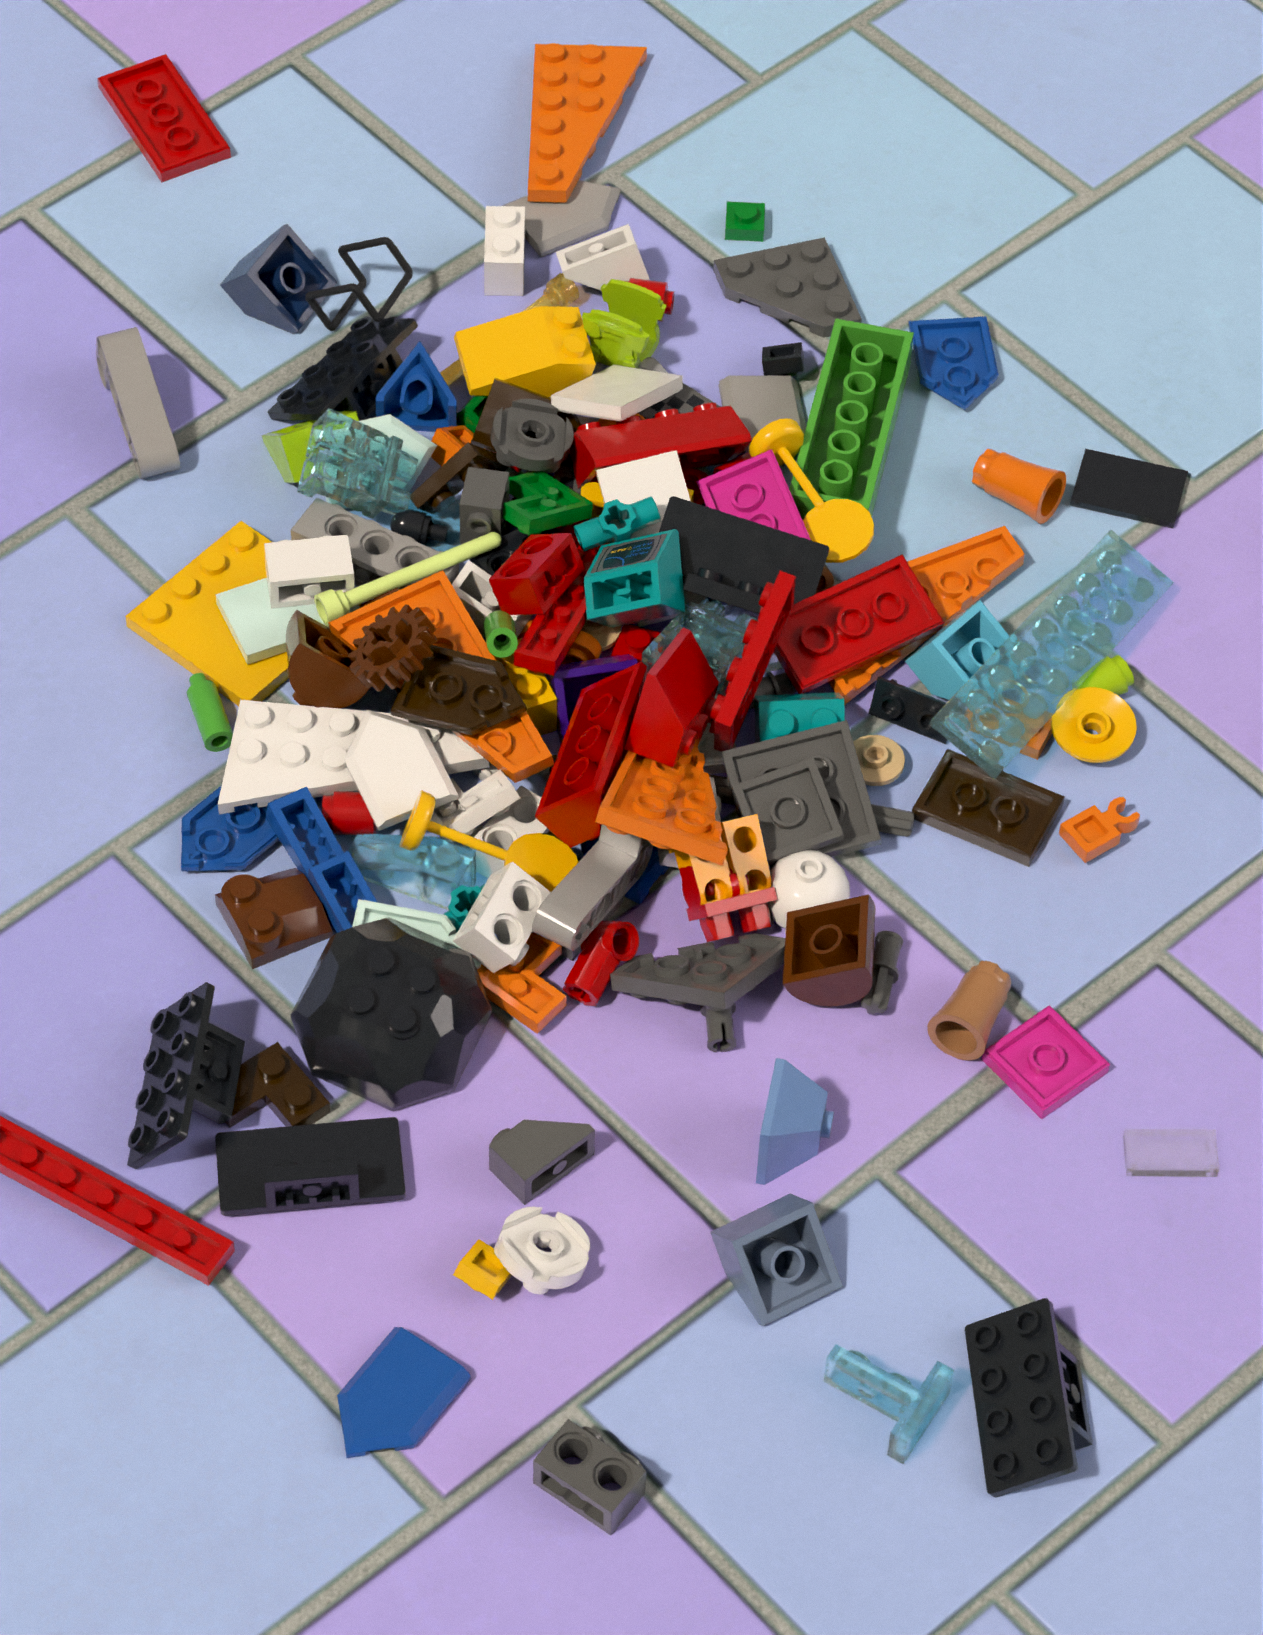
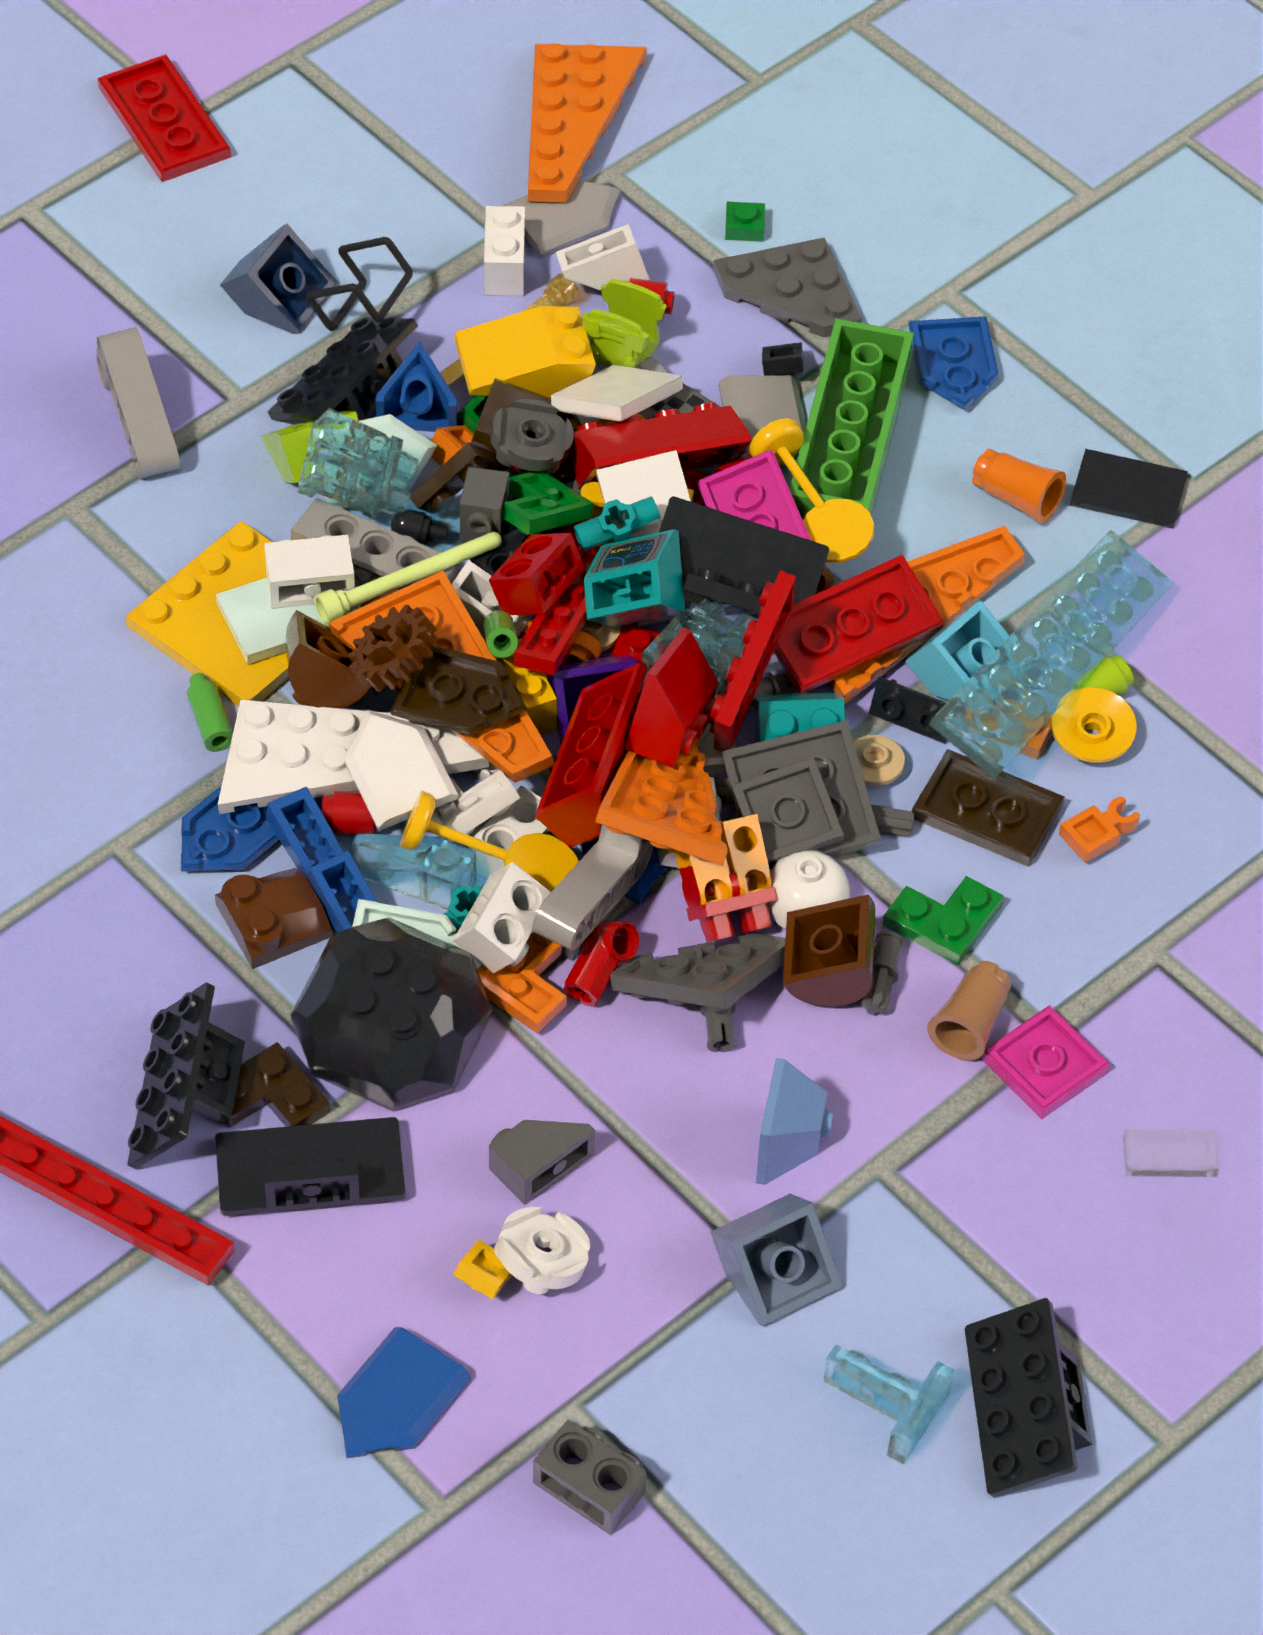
(945, 928): none -> green plate

